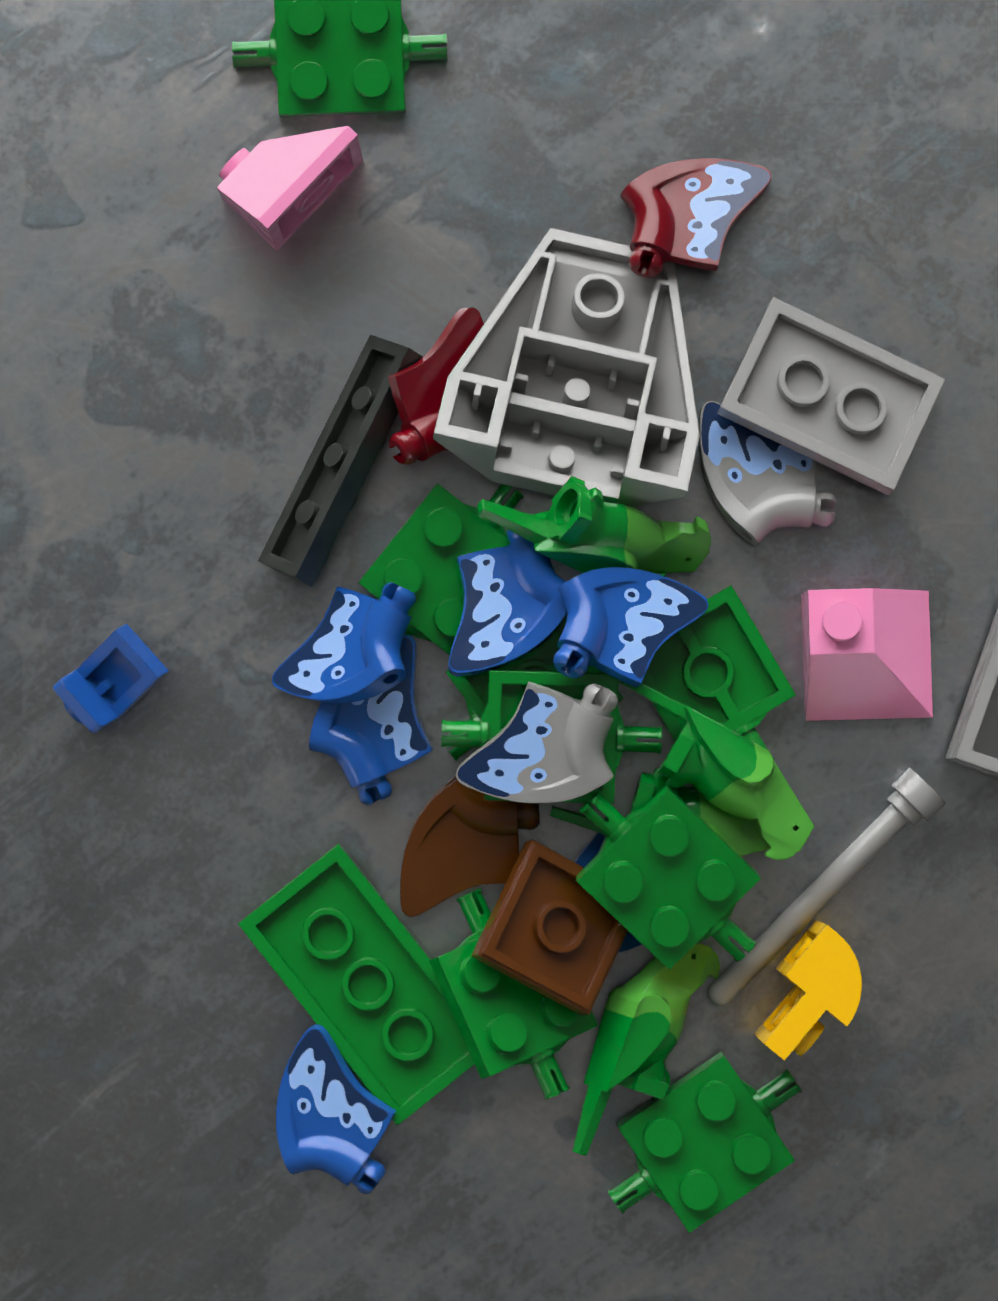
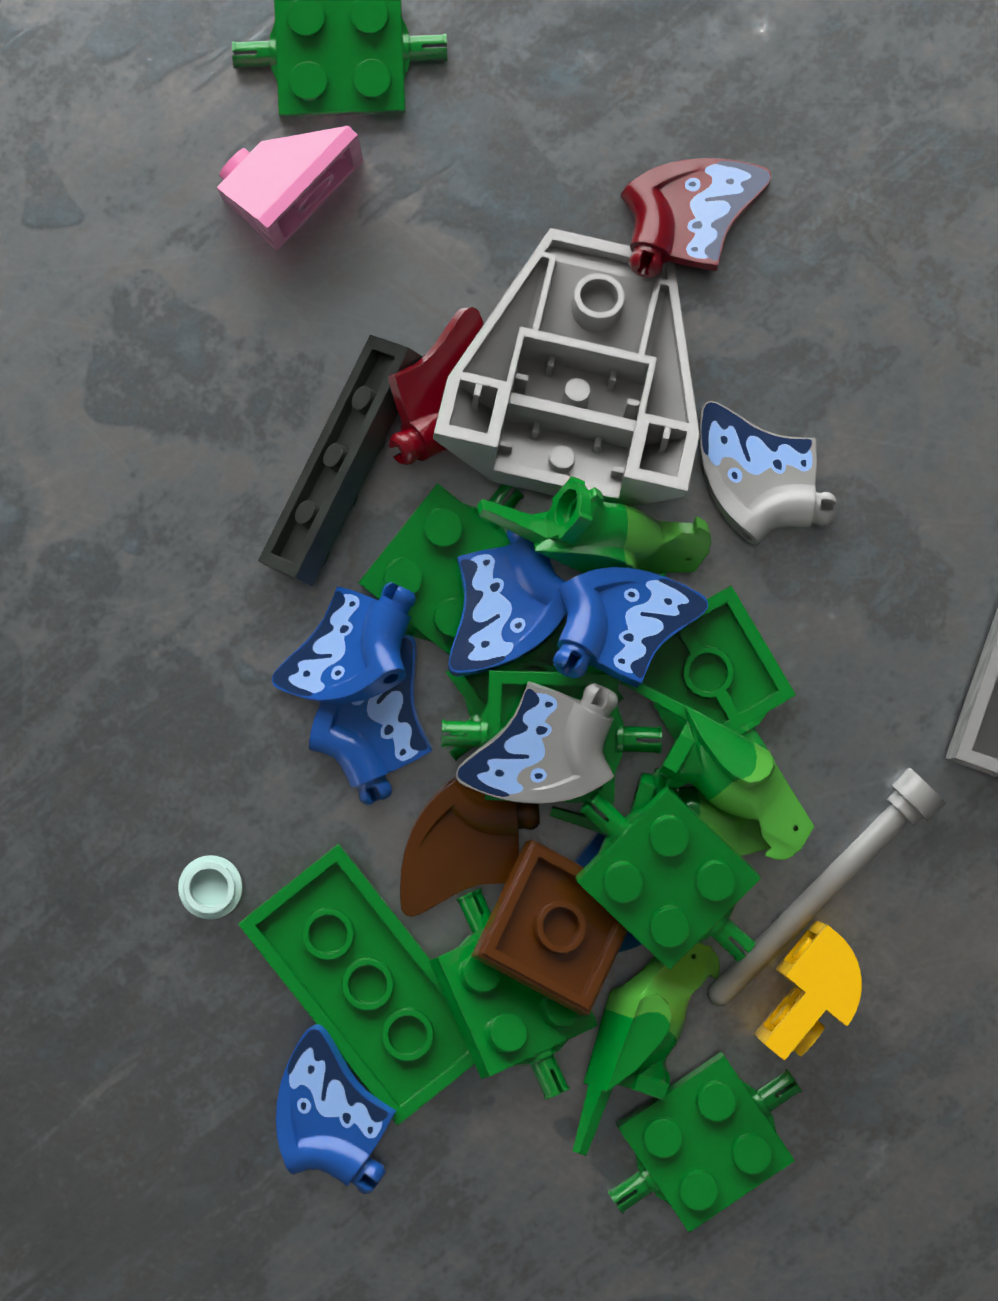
(110, 680): blue bracket -> none
(210, 887): none -> light aqua plate
(831, 396): light grey plate -> none
(866, 654): bright pink slope -> none

